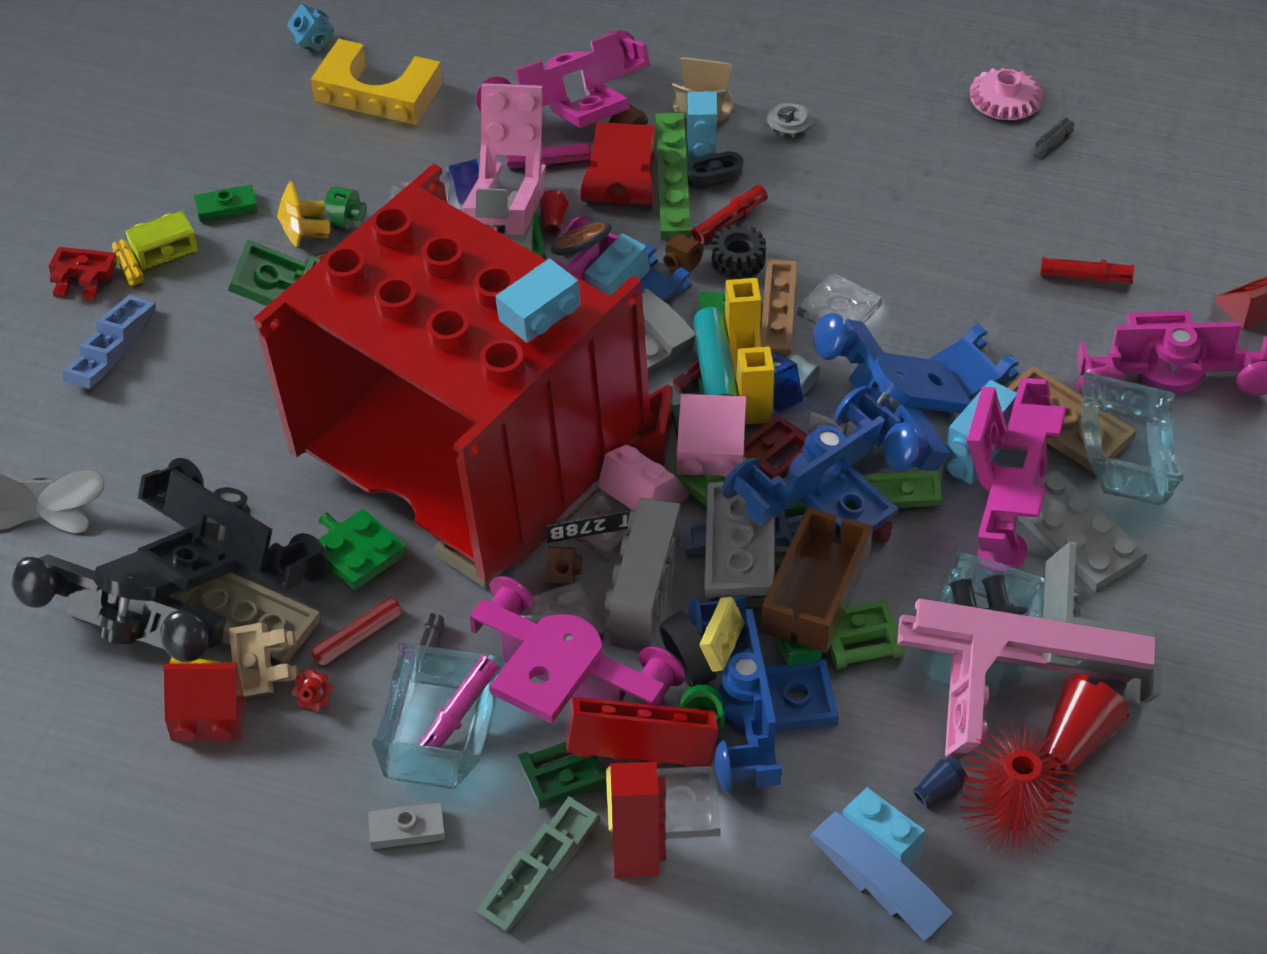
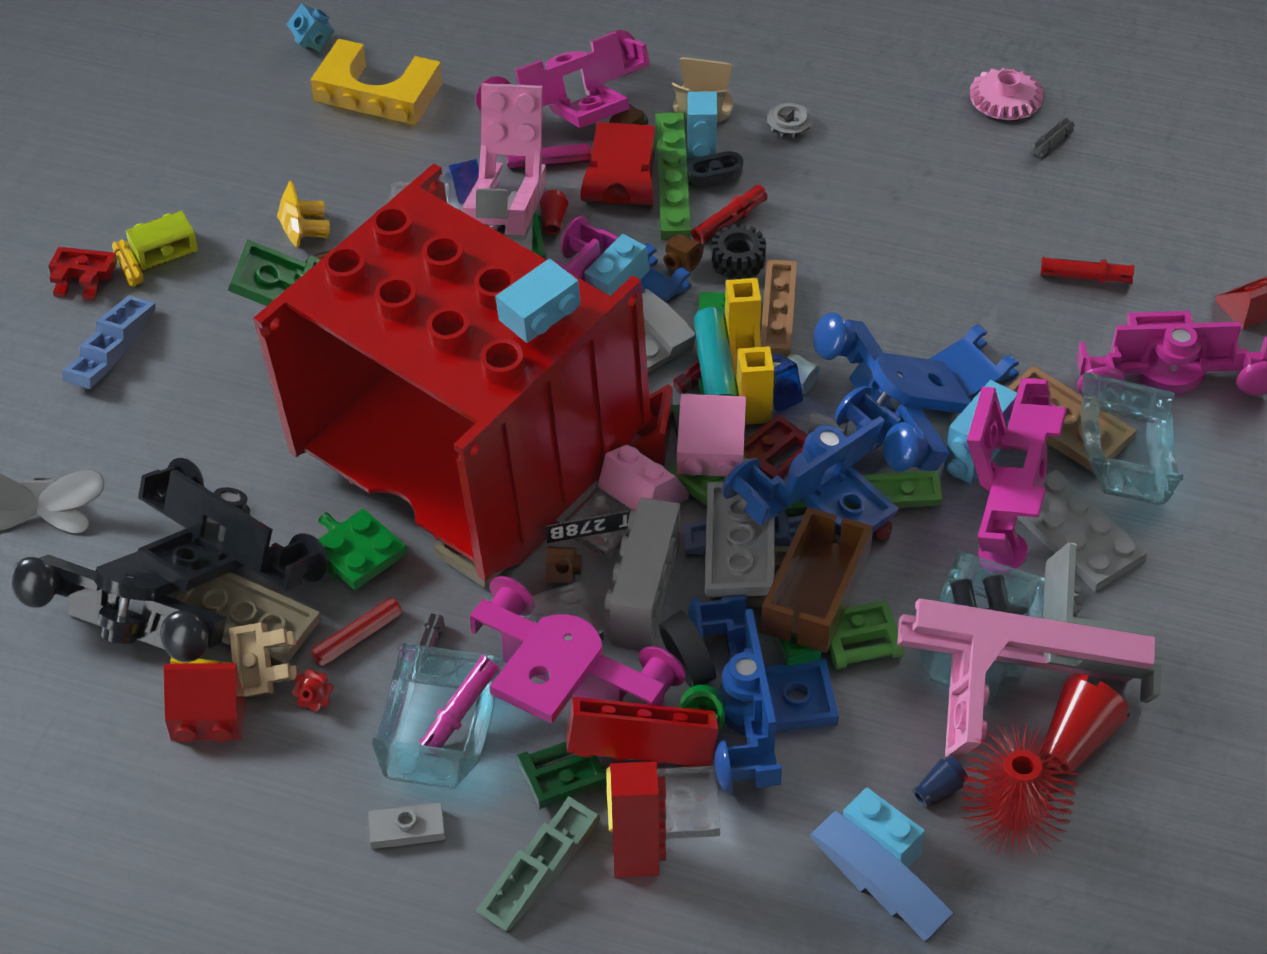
(225, 203): green plate -> none
(347, 210): green piece -> none
(581, 238): wheel -> none
(722, 634): light yellow plate -> none
(839, 296): clear plate -> none

